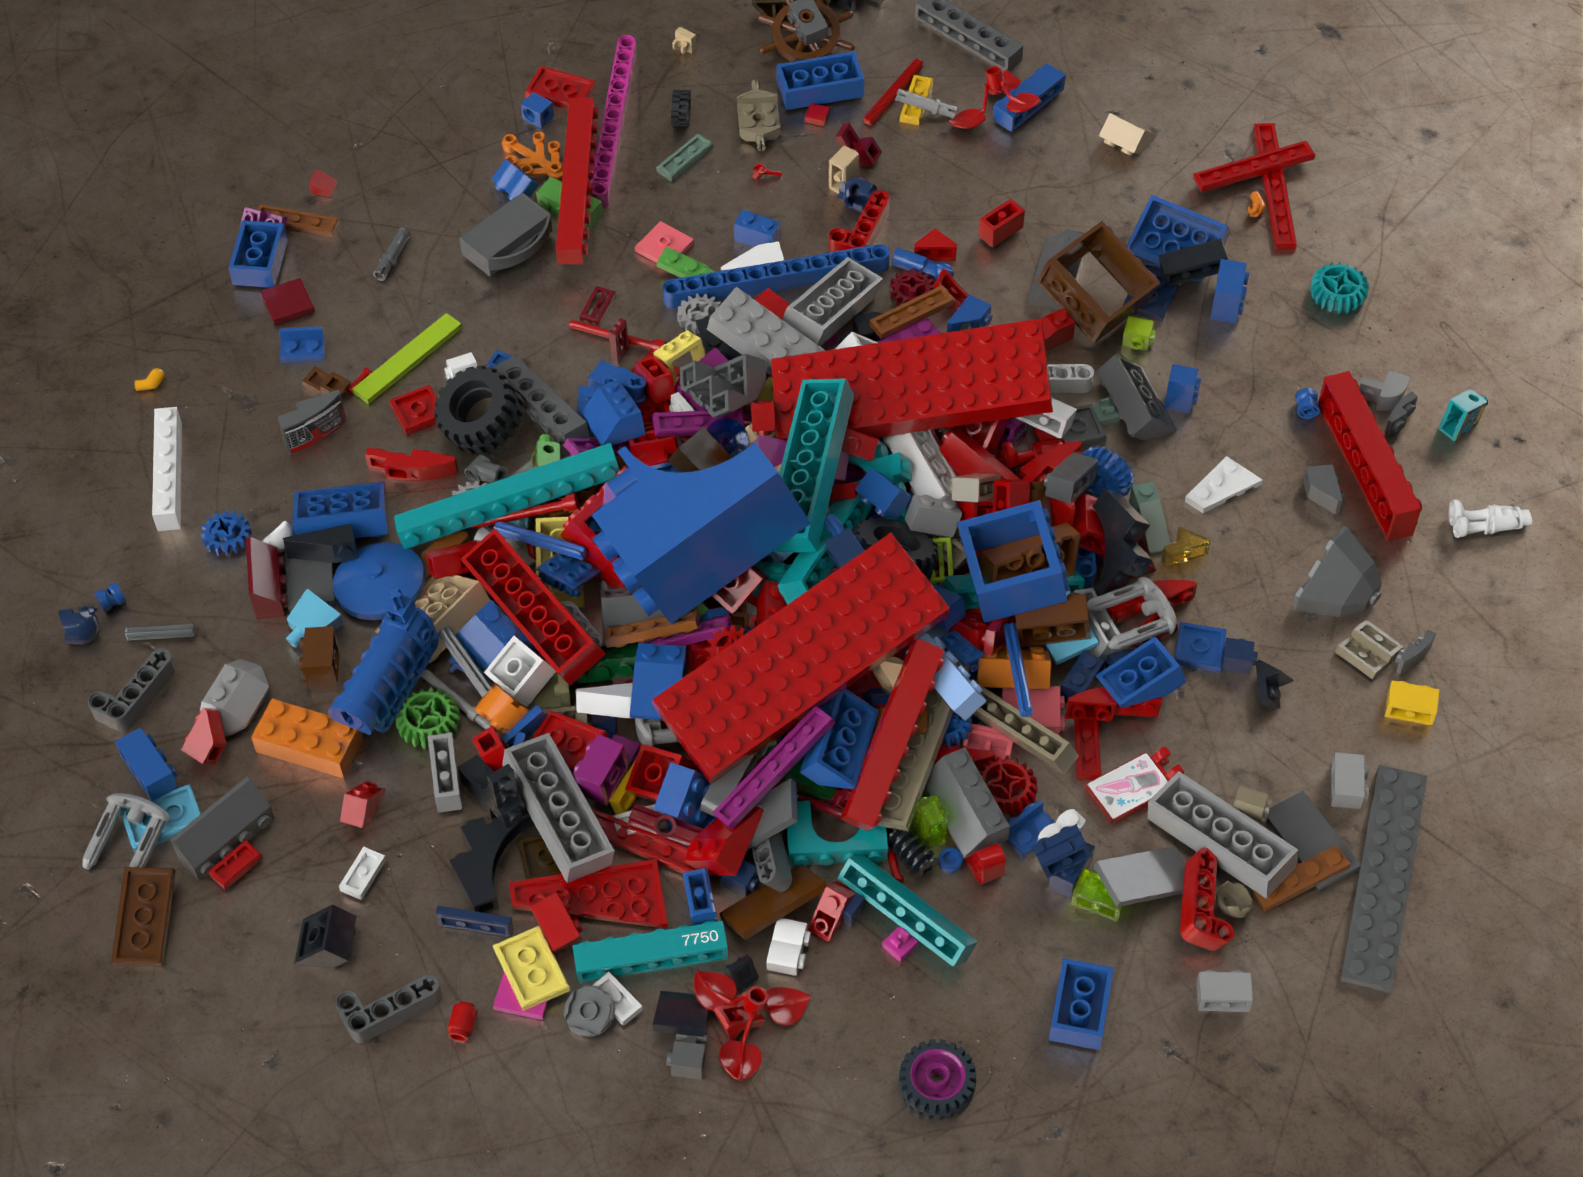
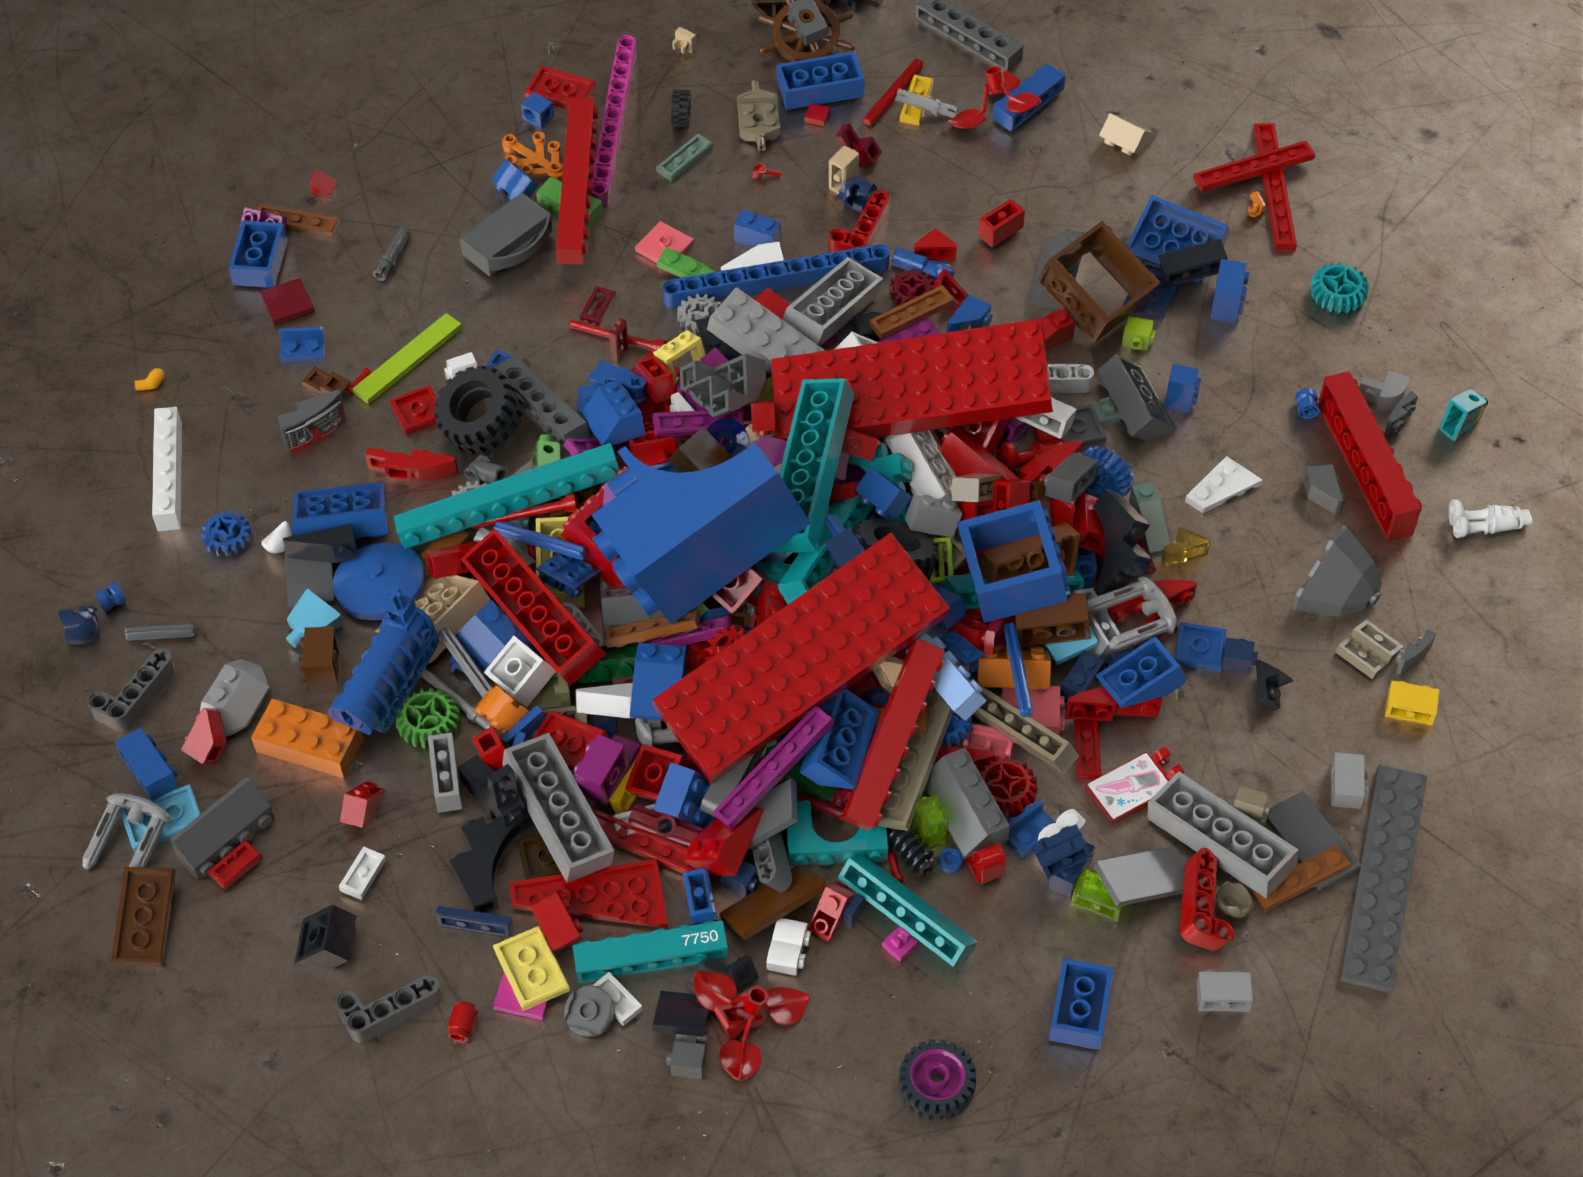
(266, 579): dark red slope -> none
(711, 965): none -> black tile

